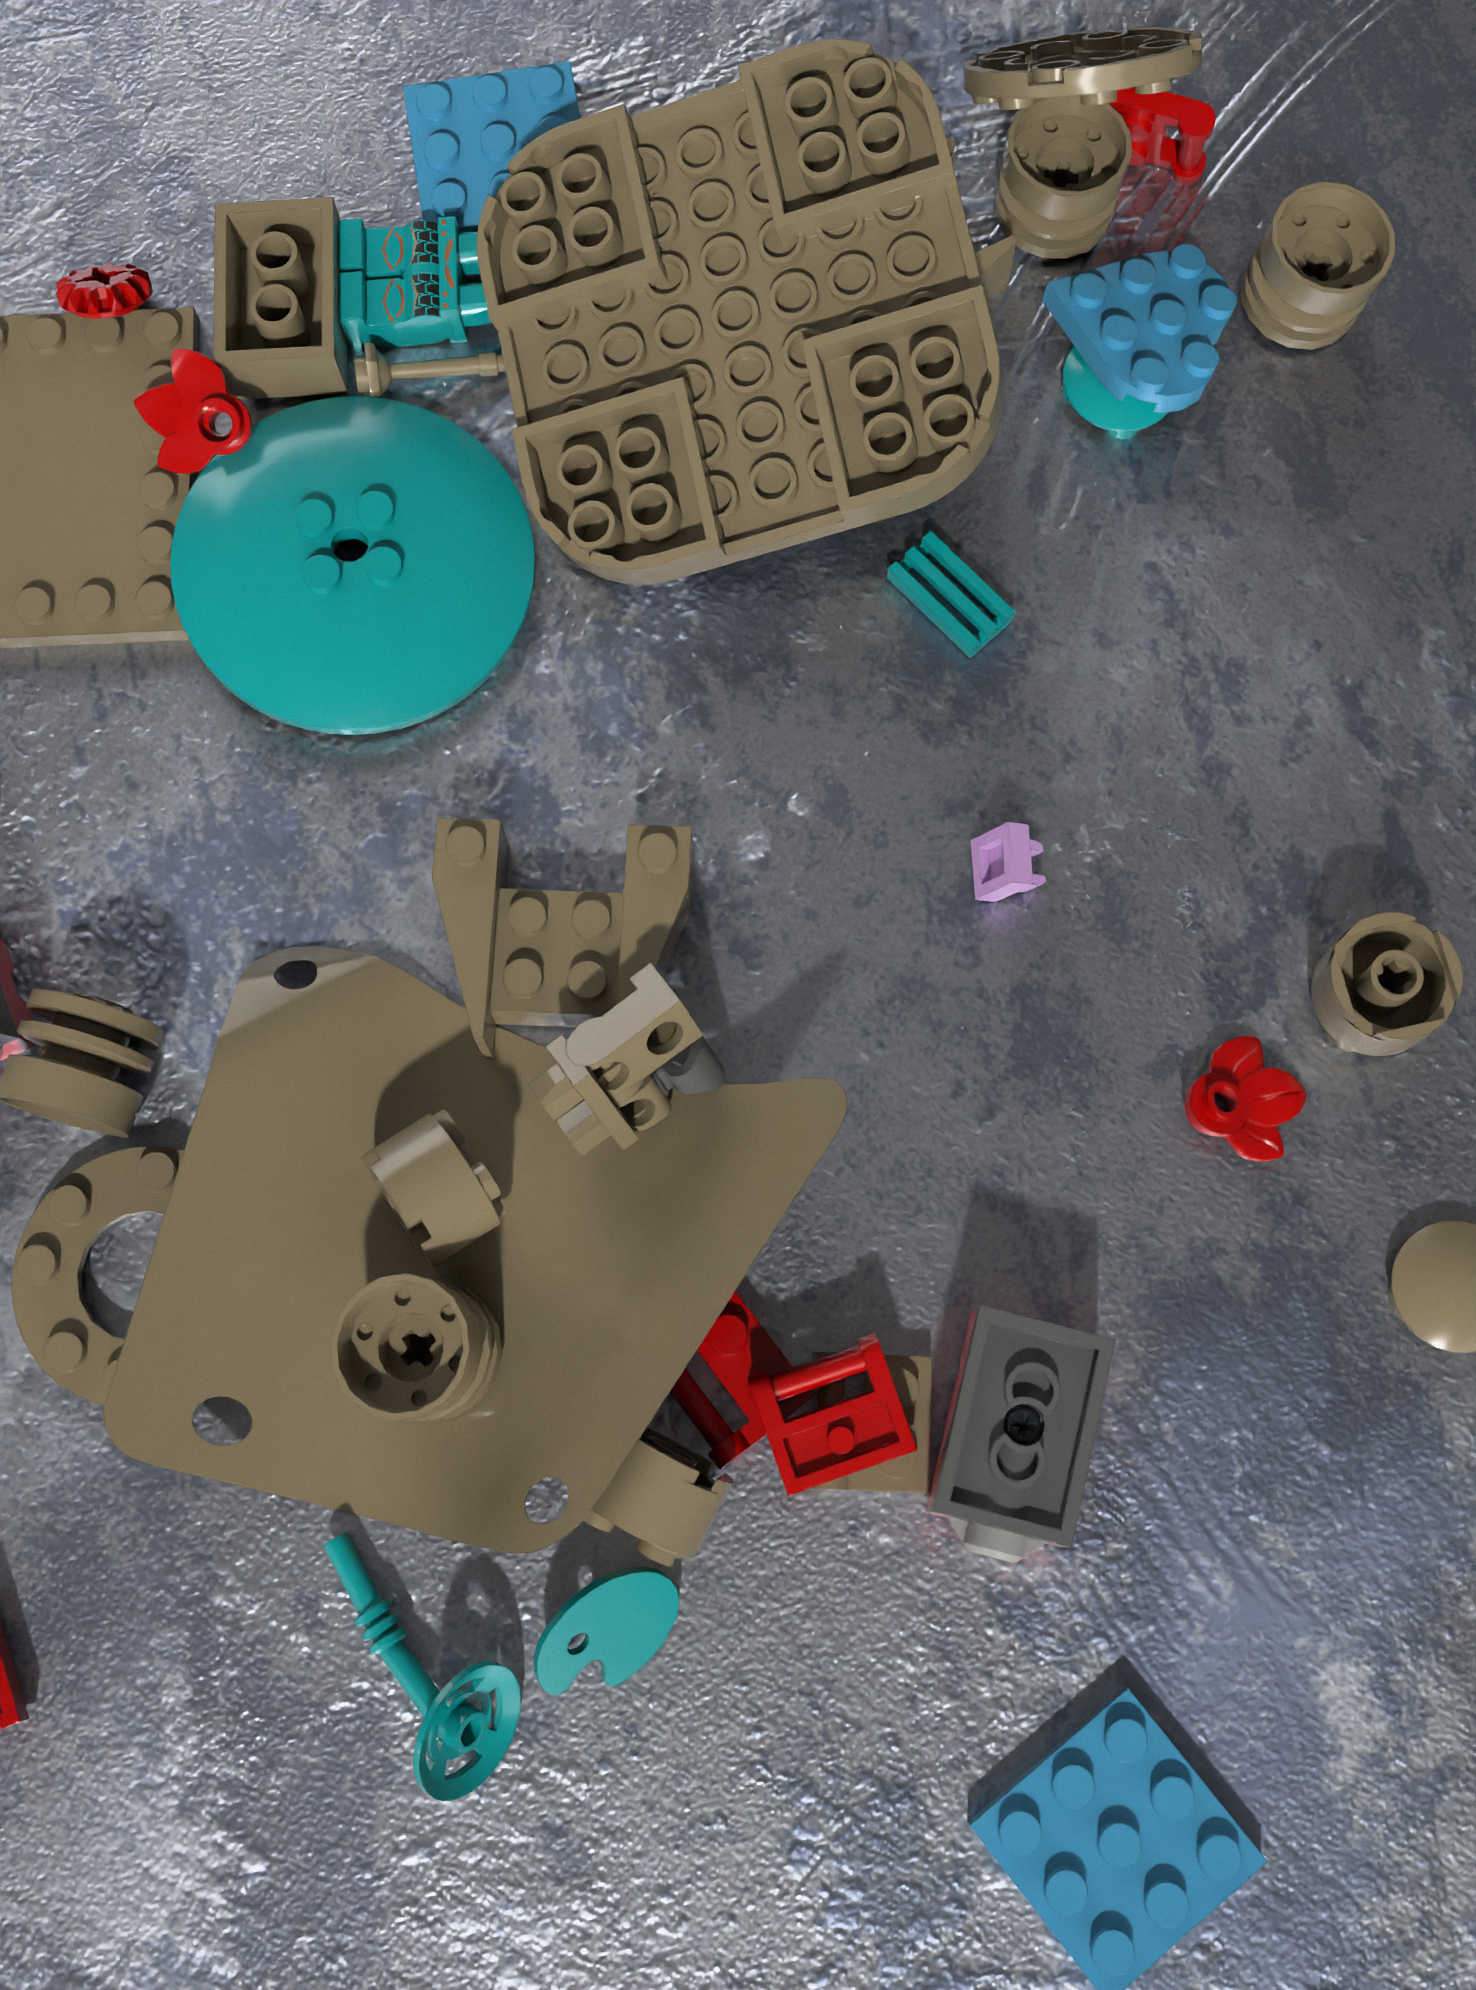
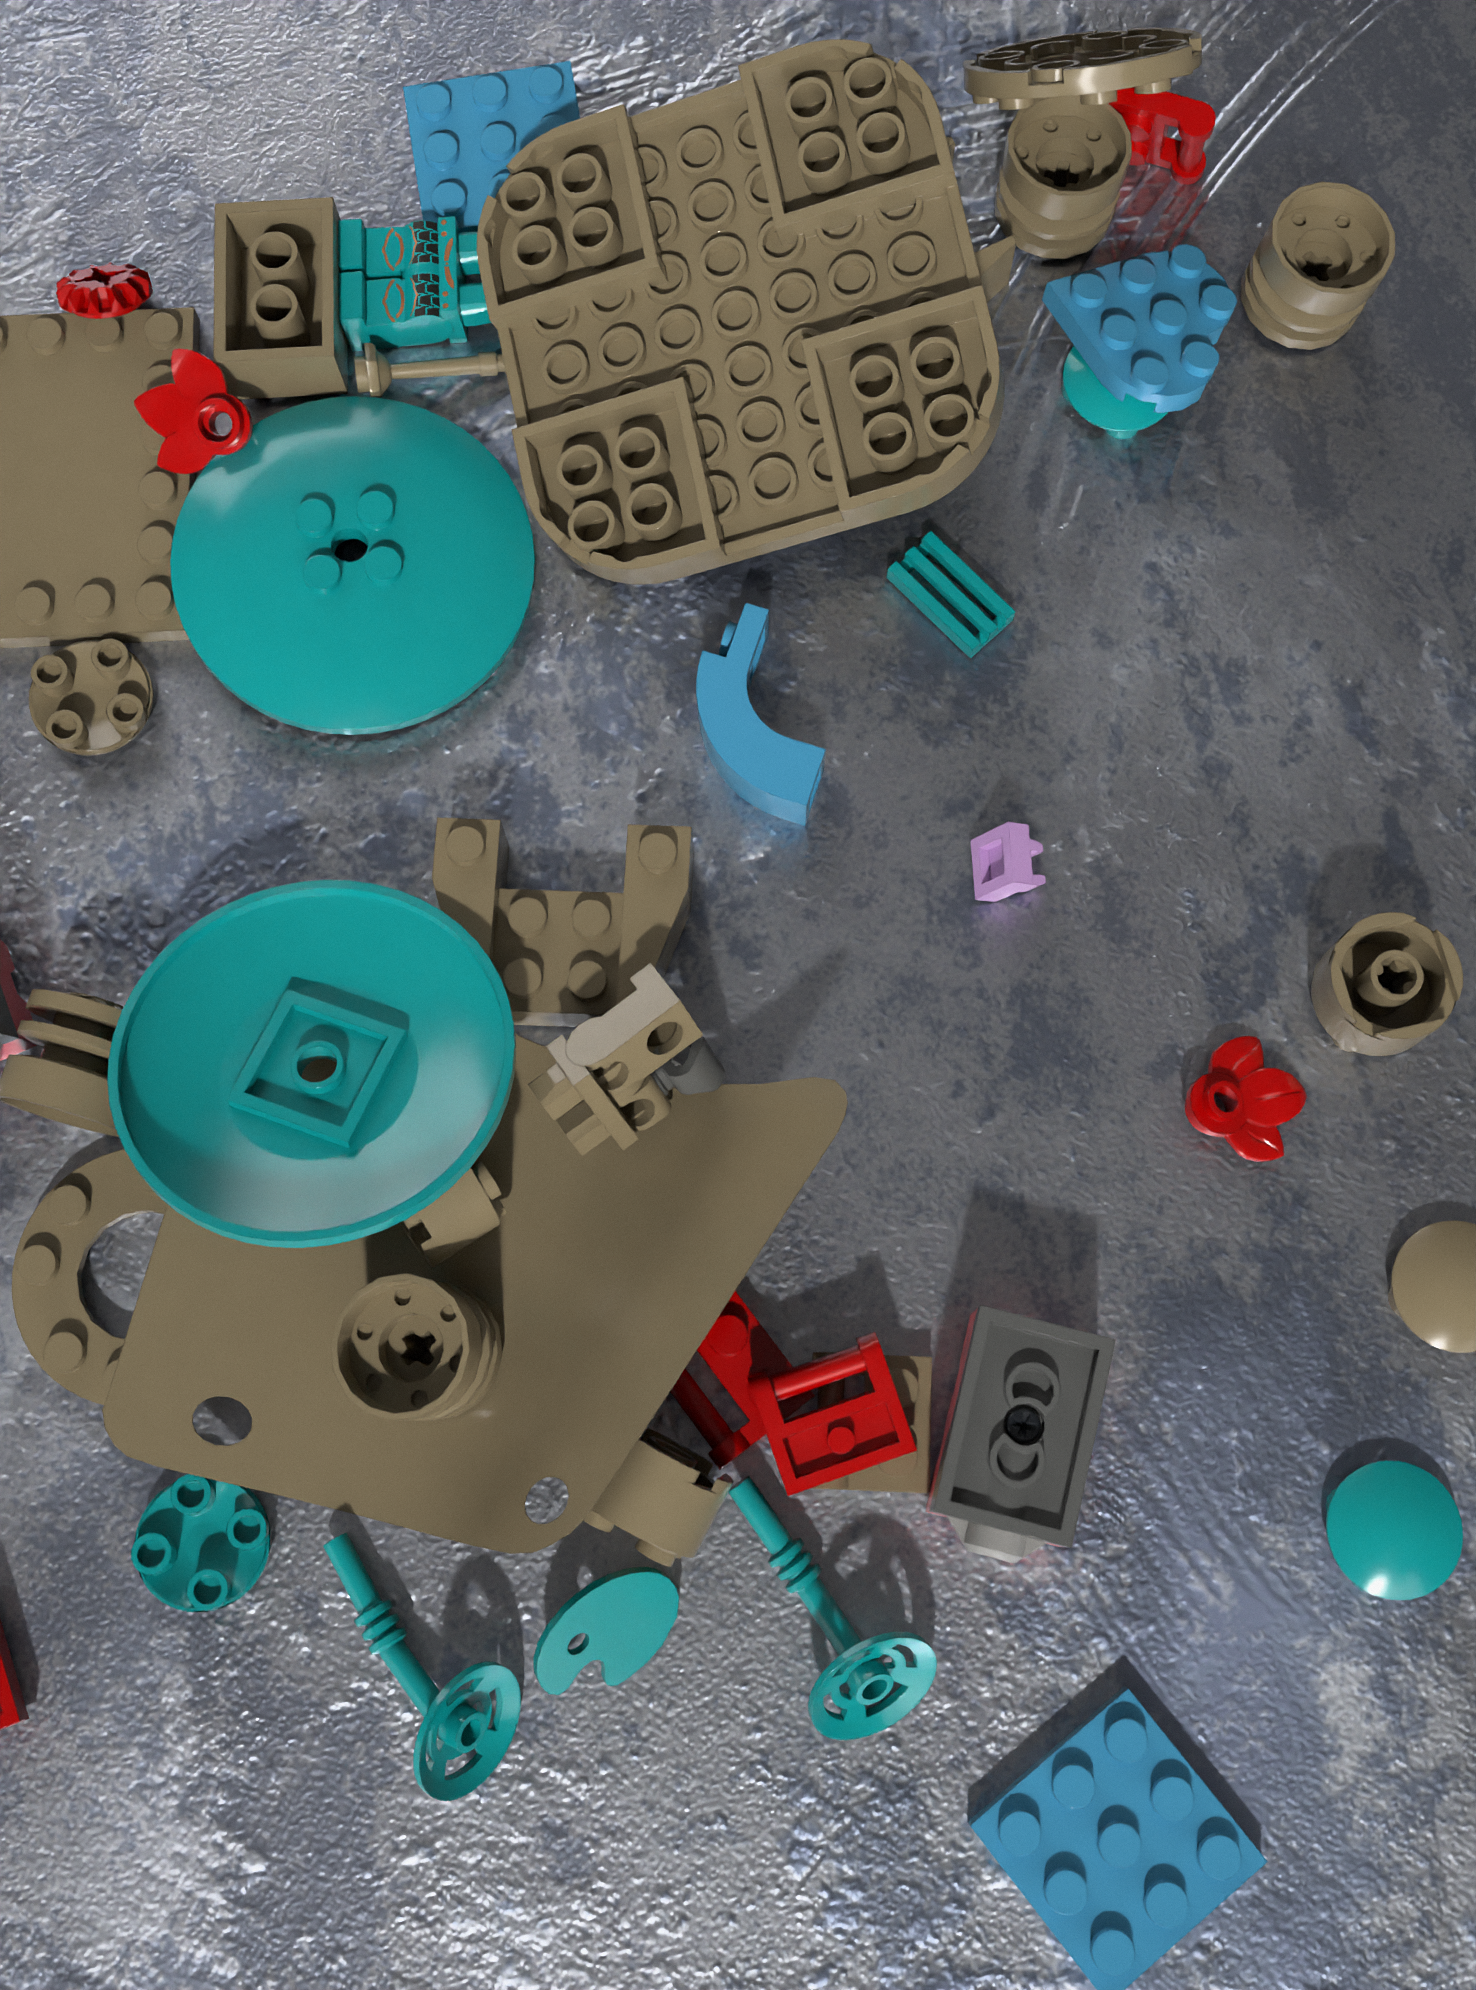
(90, 697): none -> dark tan dish
(201, 1544): none -> teal dish
(294, 975): none -> teal dish
(749, 756): none -> dark azure arch
(858, 1660): none -> teal dish
(1394, 1530): none -> teal dish

